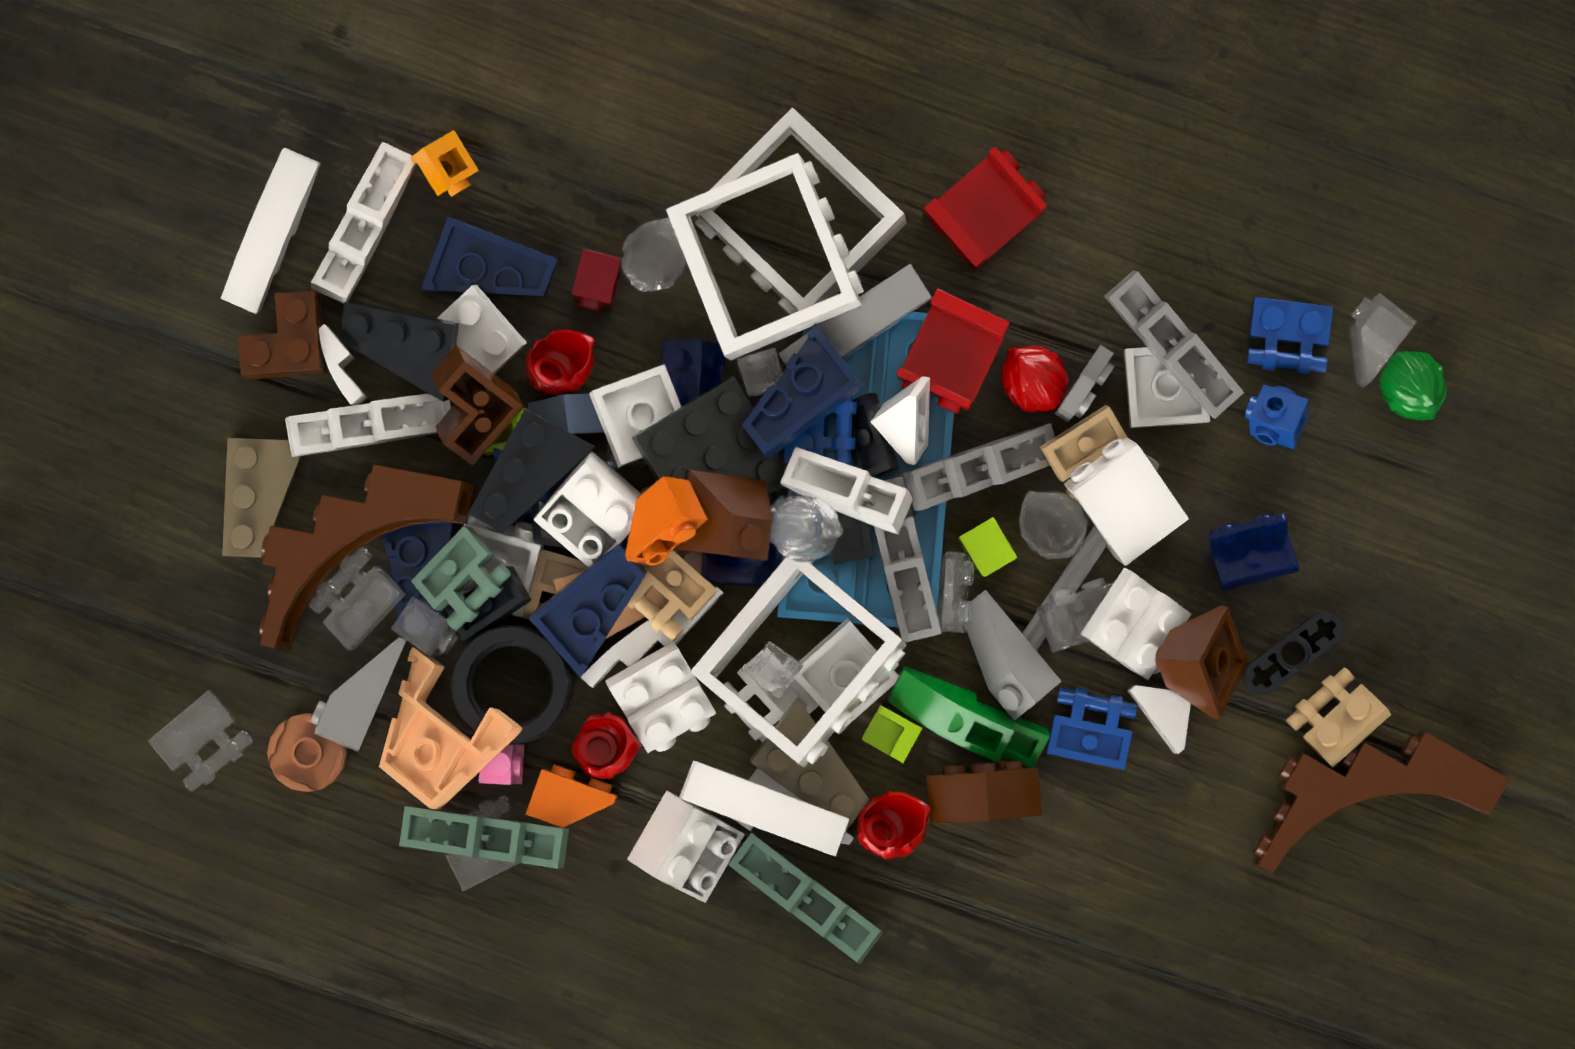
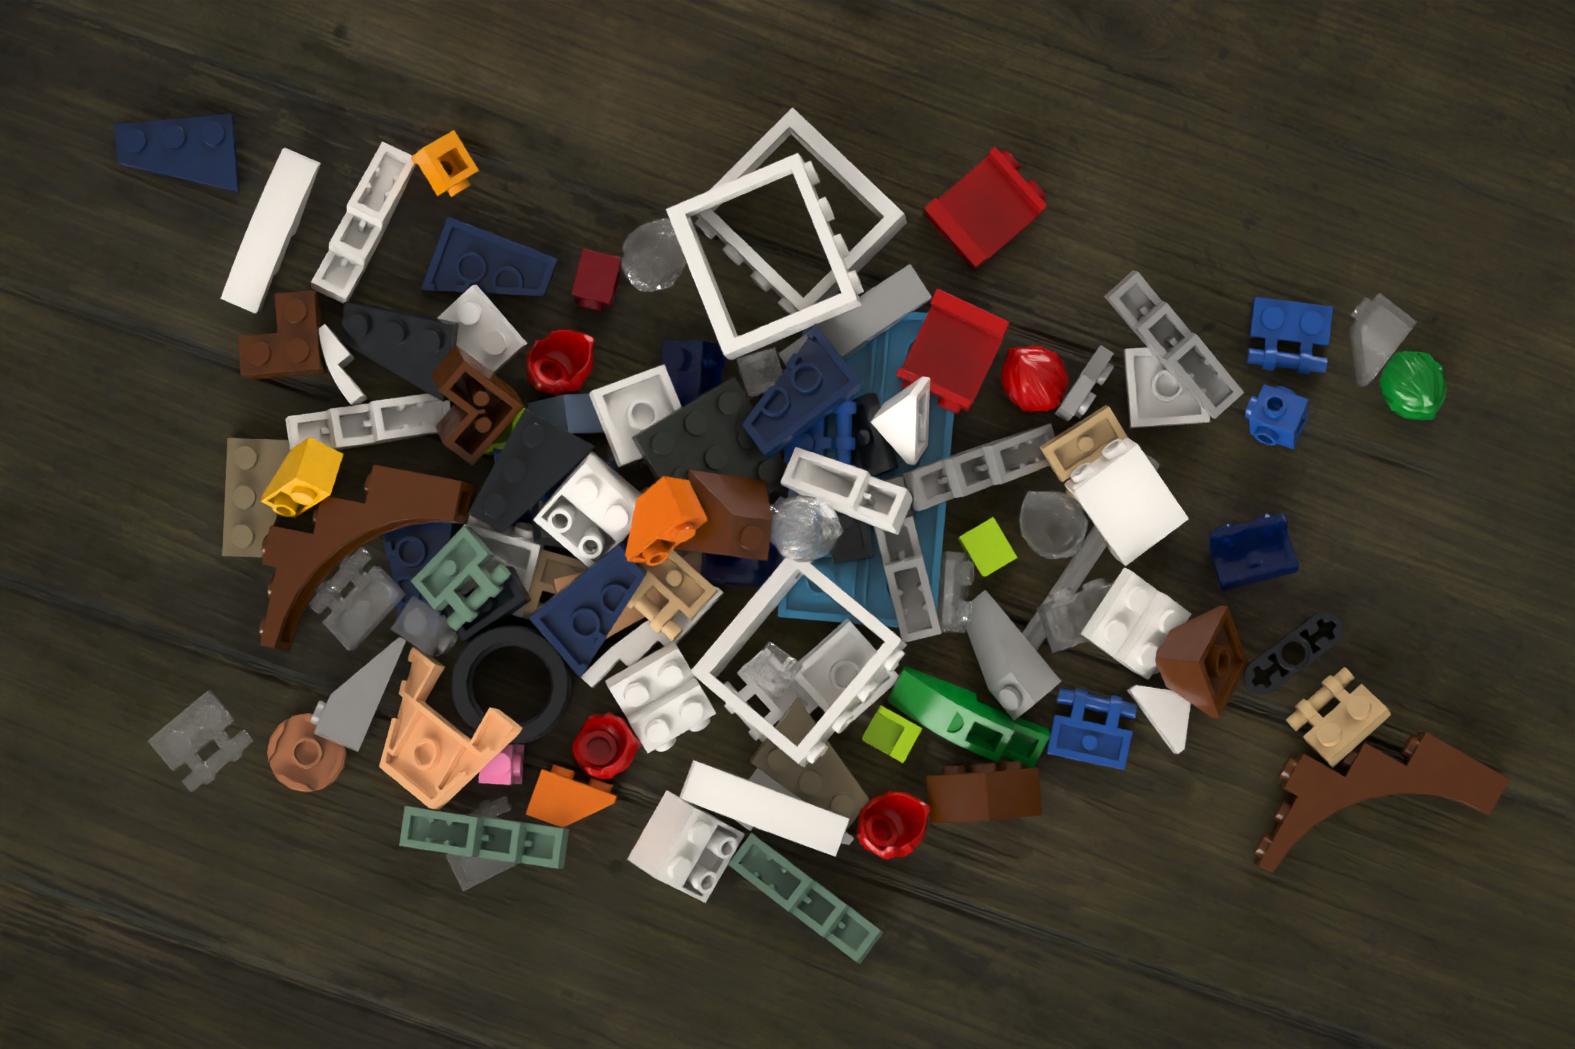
(183, 148): none -> dark blue wing
(303, 478): none -> yellow slope

